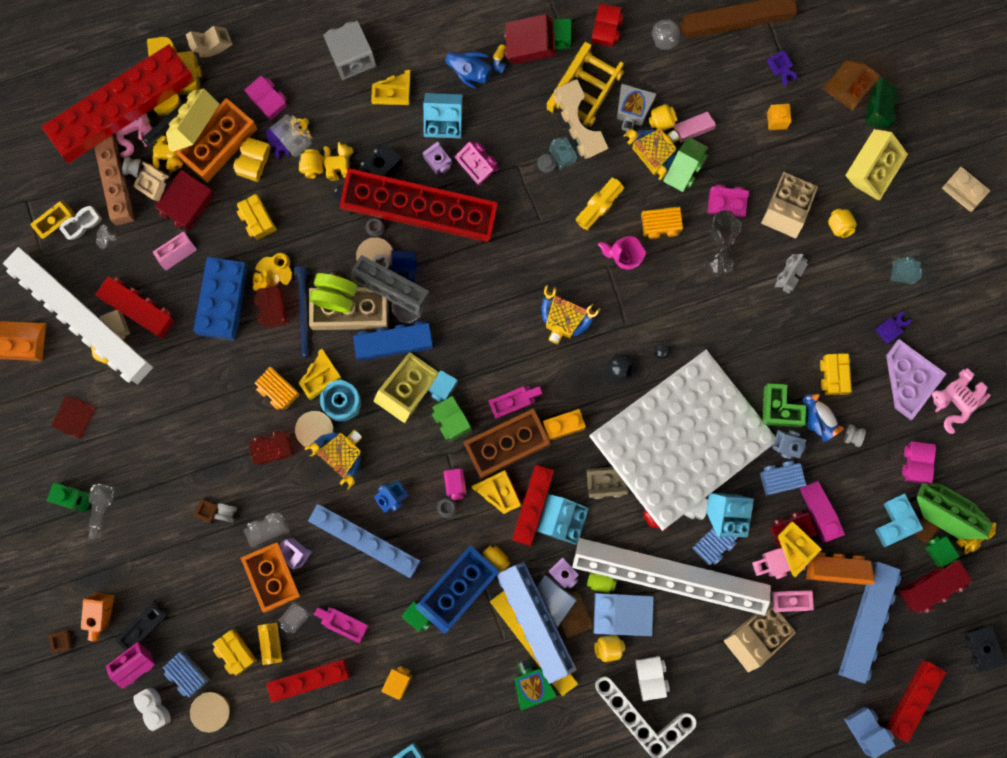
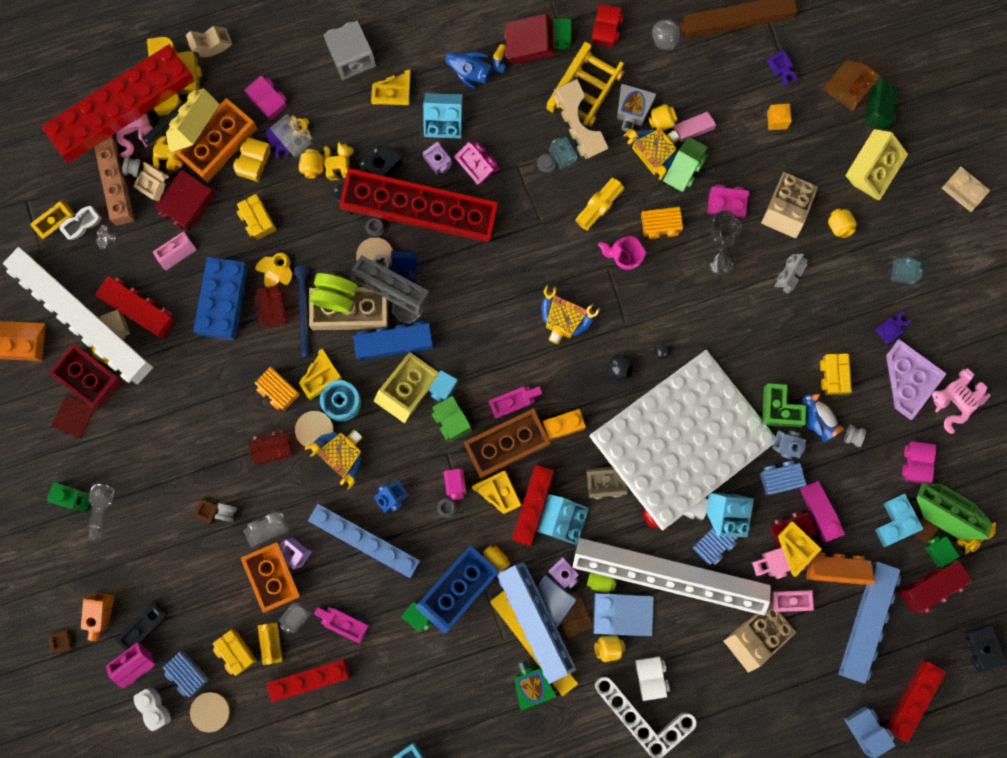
(85, 377): none -> dark red brick
(261, 280): yellow plate -> none
(397, 682): light orange brick -> none

